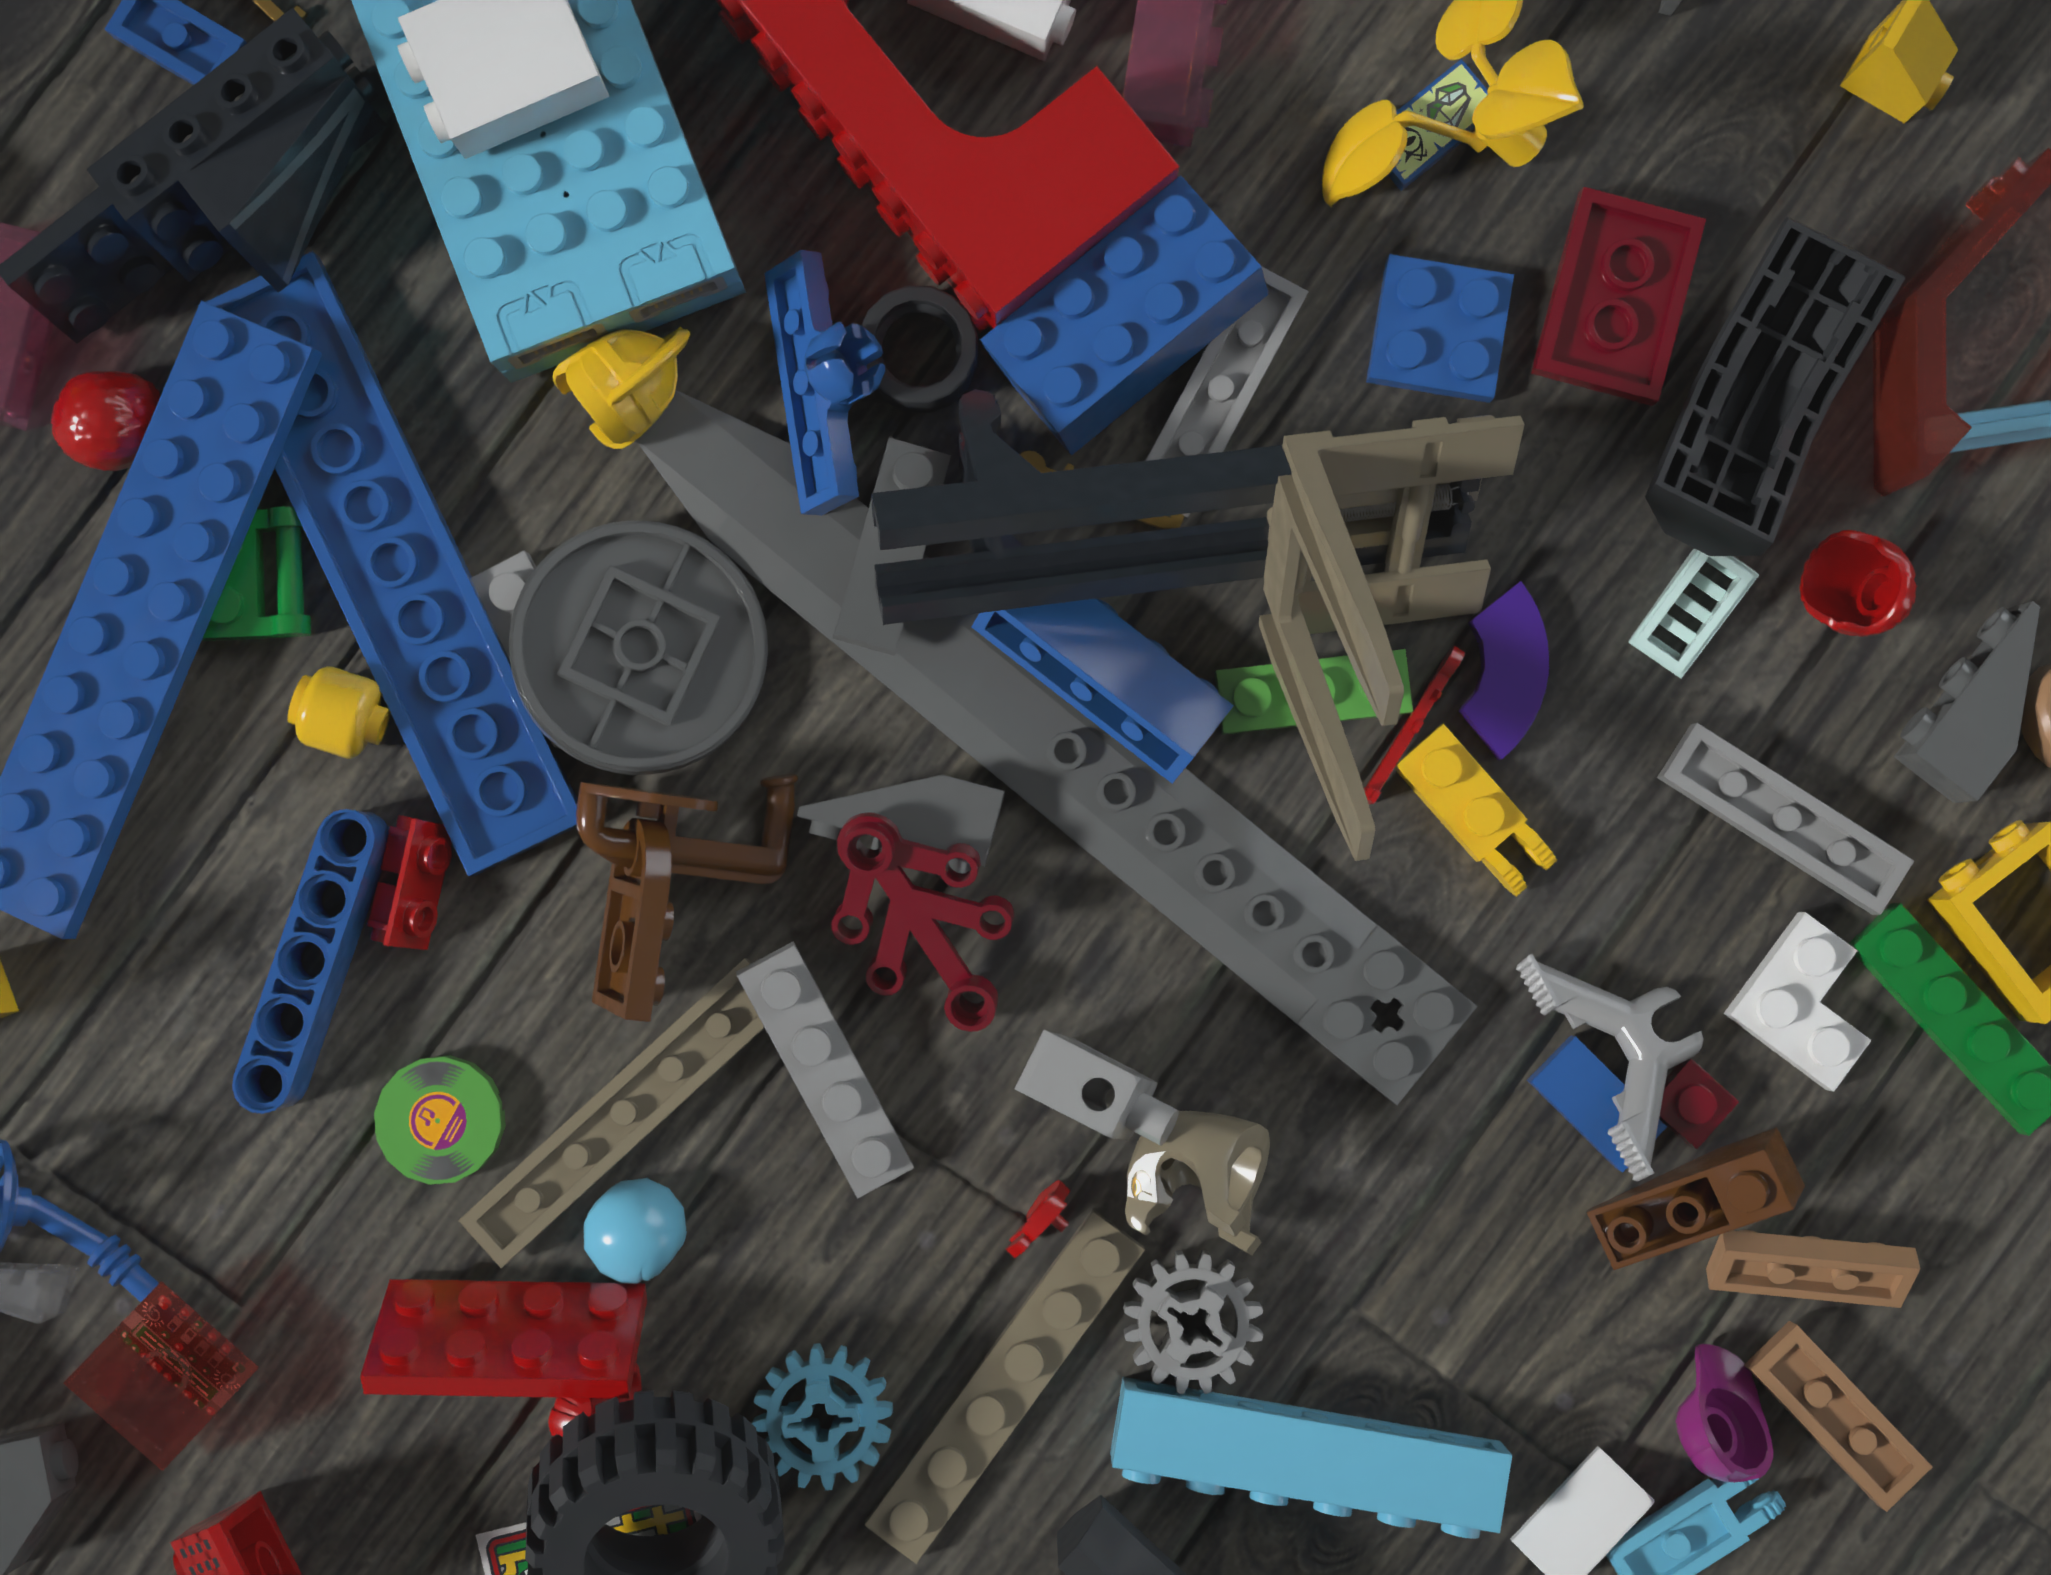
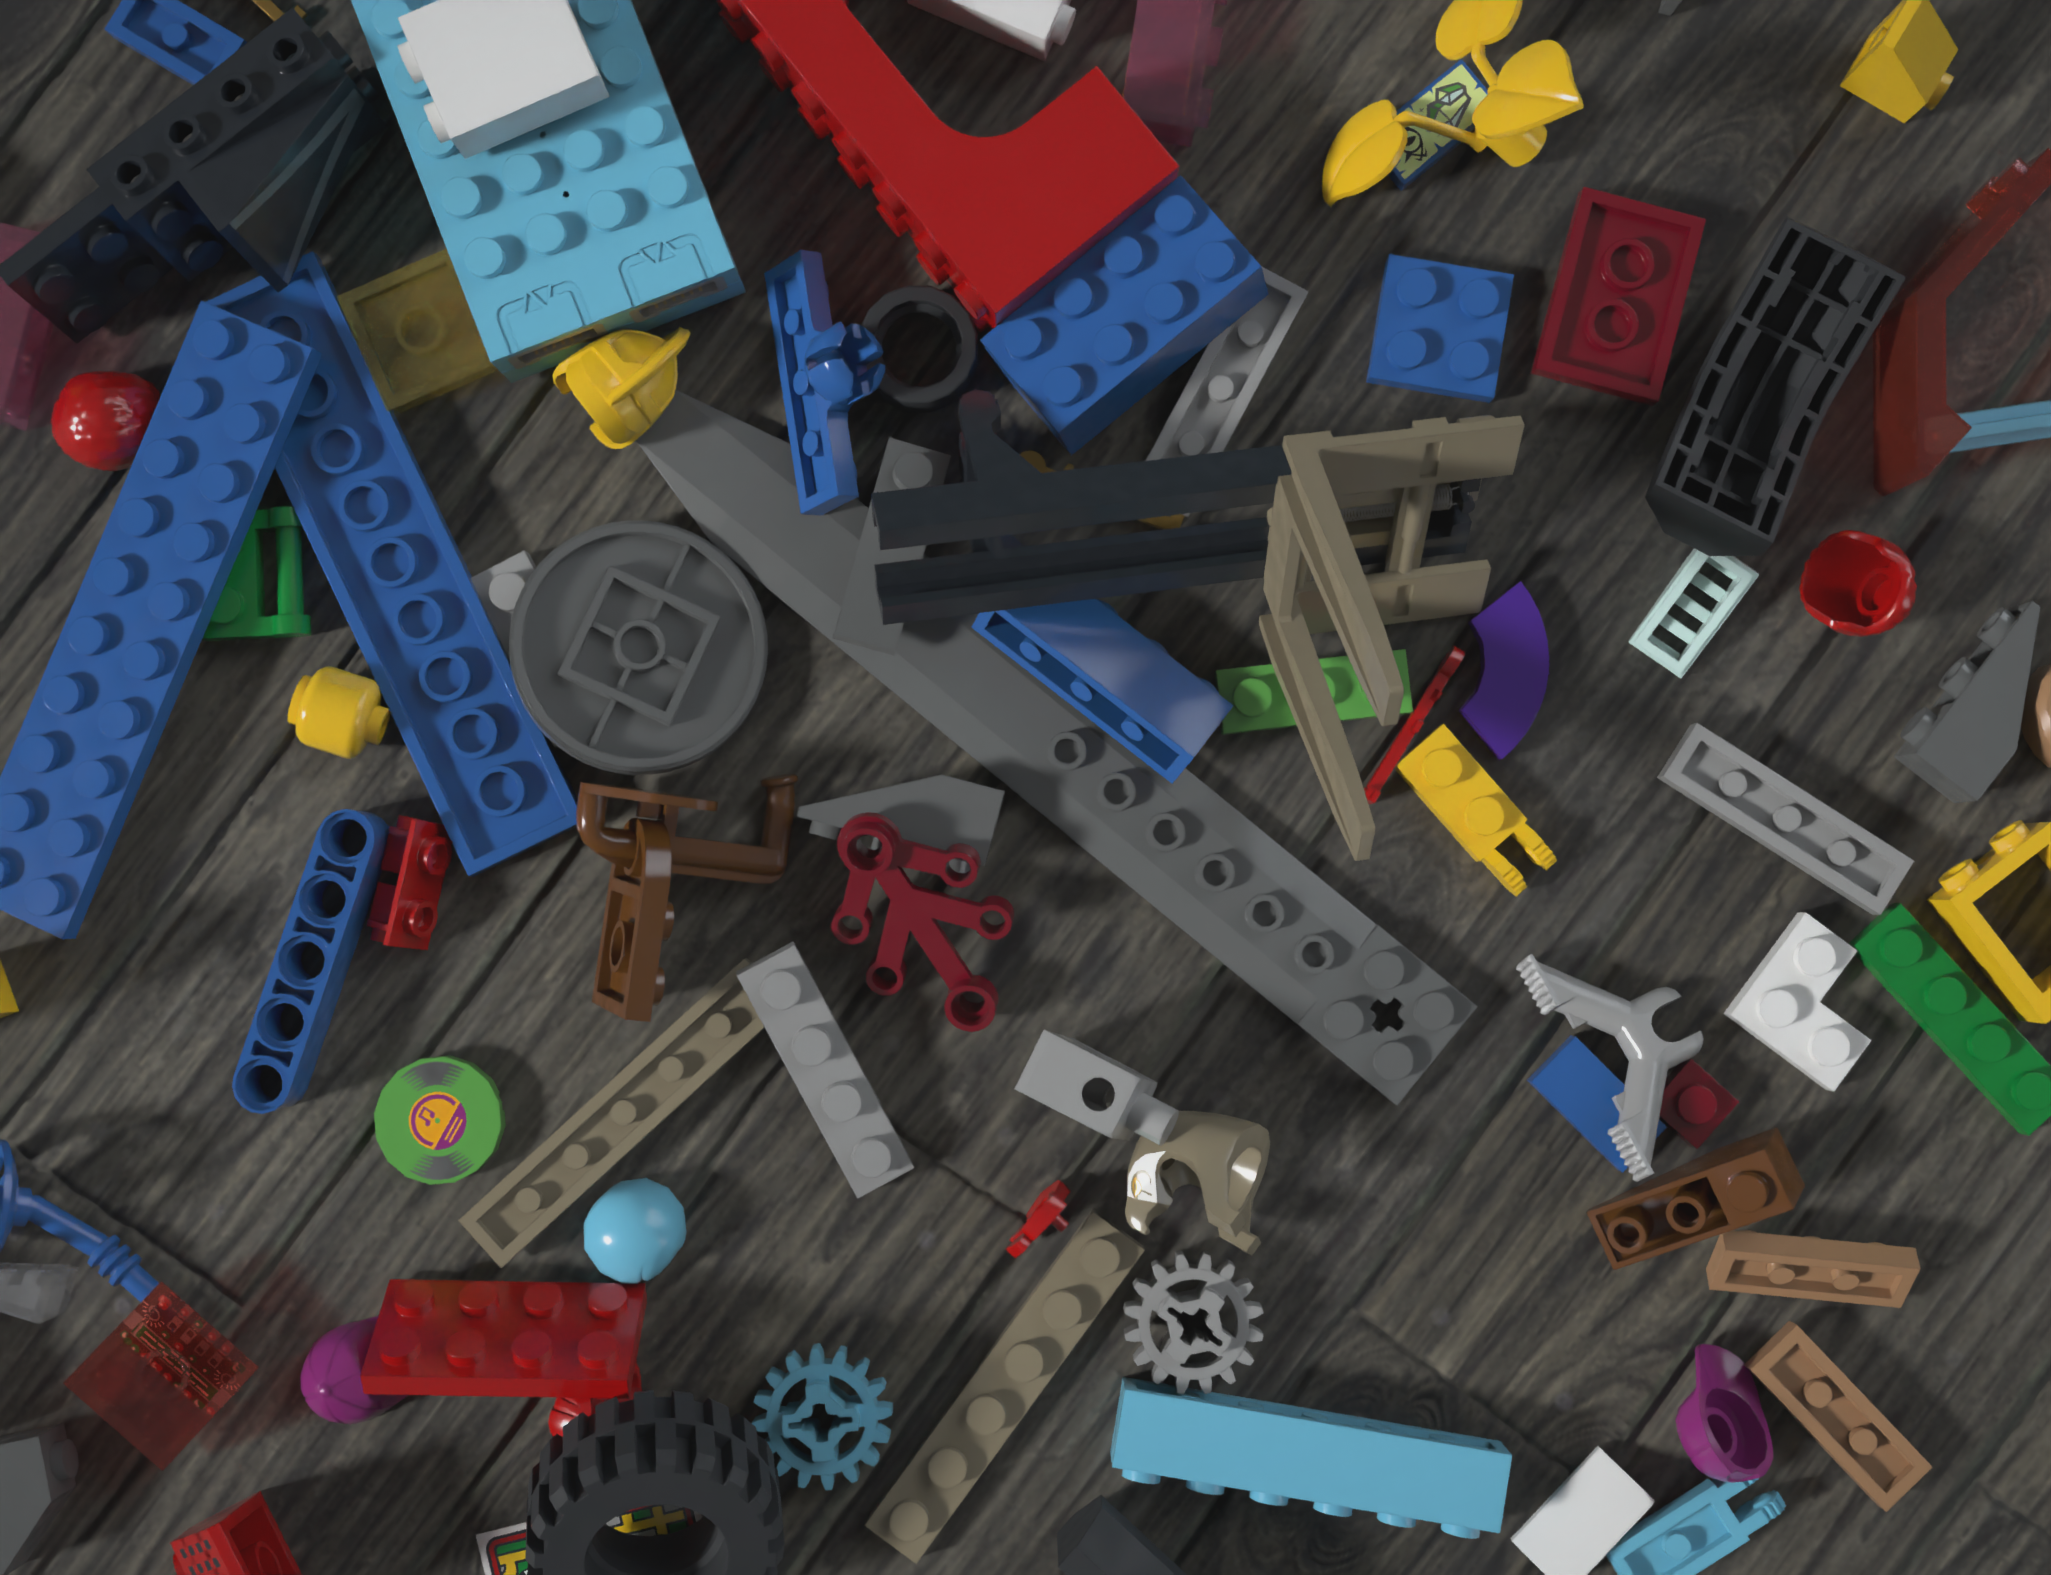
(333, 1373): none -> magenta piece
(416, 333): none -> clear yellow plate

